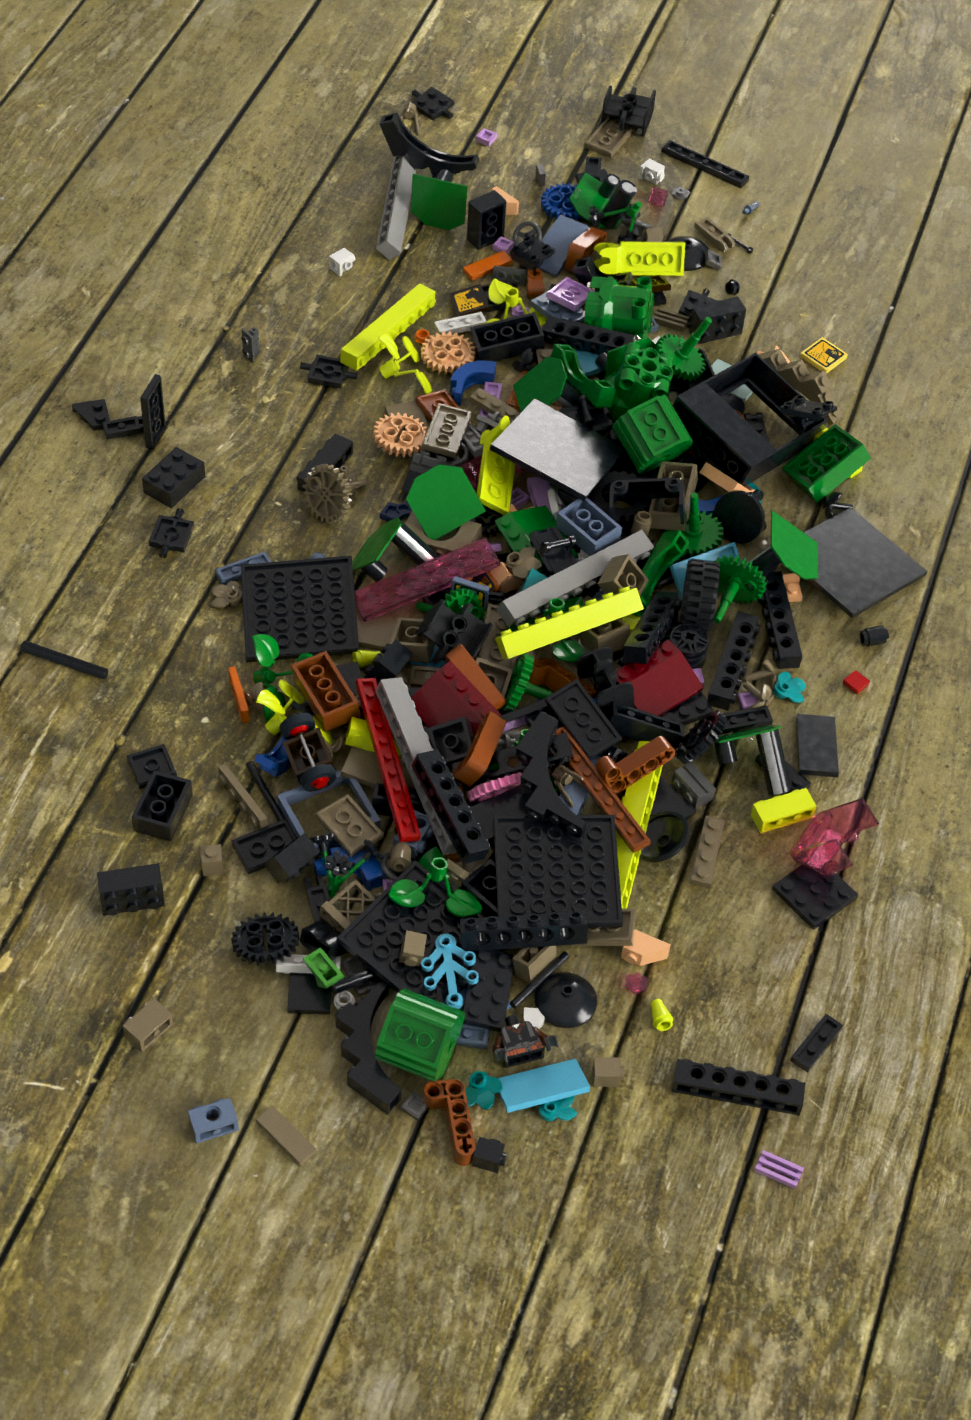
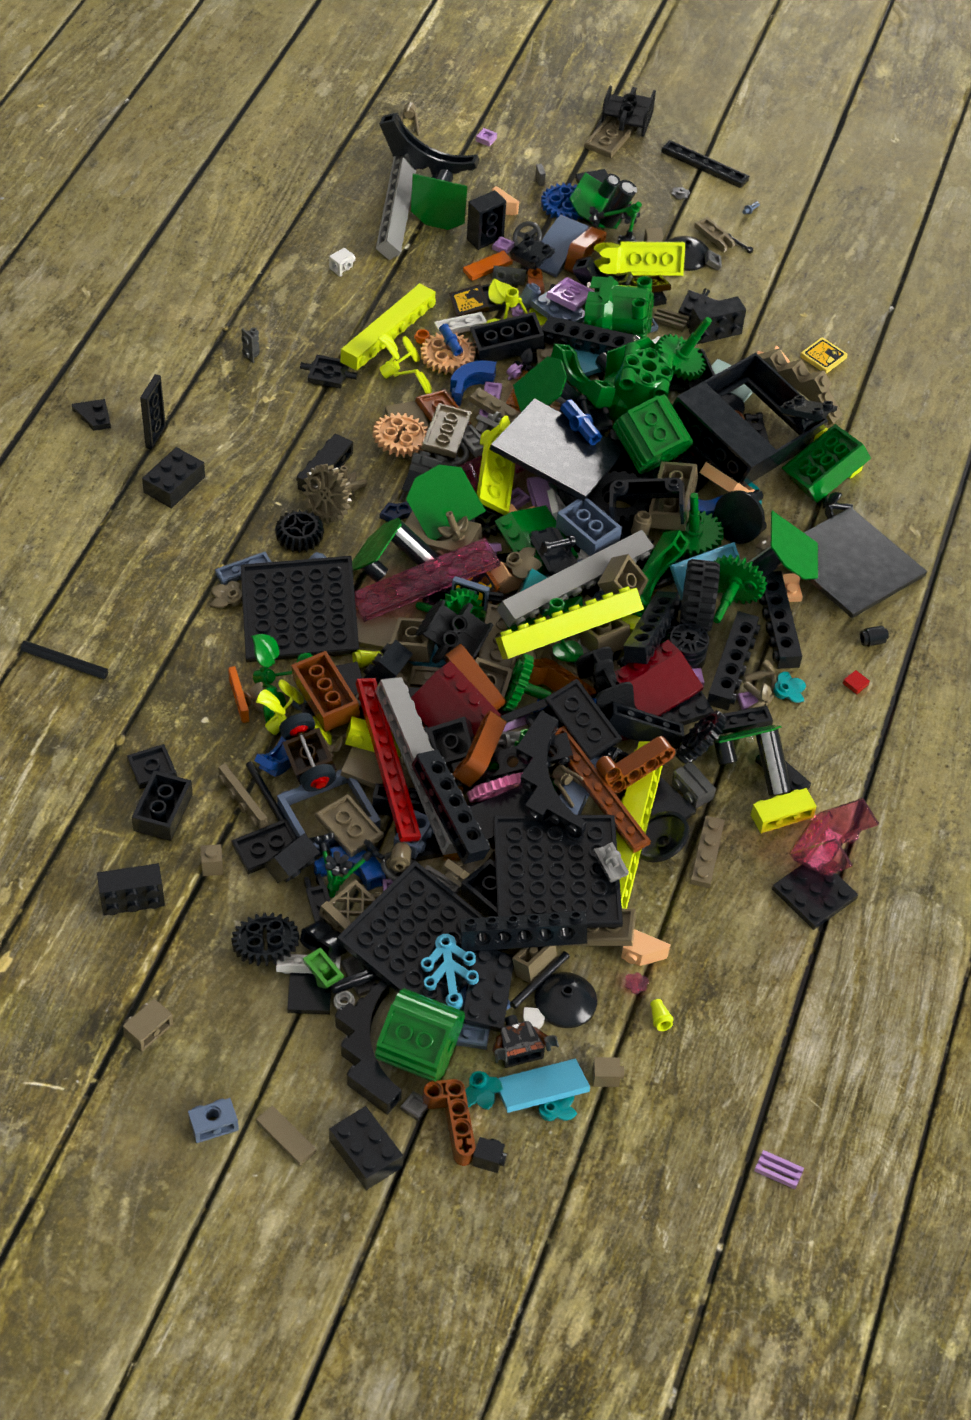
(123, 427): black hinge -> none
(171, 533): black plate -> none
(299, 531): none -> black gear
(366, 1147): none -> black brick
(408, 894): green plant -> none
(412, 948): dark tan brick -> none
(433, 103): black plate -> none
(450, 339): none -> blue pin
(455, 528): none -> dark tan plant
(514, 371): none -> lavender plate
(530, 292): none -> sand blue brick
(581, 422): none -> blue piece
(593, 167): black tile -> none
(611, 862): none -> light grey hips
(638, 226): dark grey piece -> none
(652, 171): white brick -> none
(658, 196): clear pink plate -> none
(728, 1092): black brick -> none
(732, 287): black plate -> none
(816, 1043): black plate -> none
(817, 745): black tile -> none

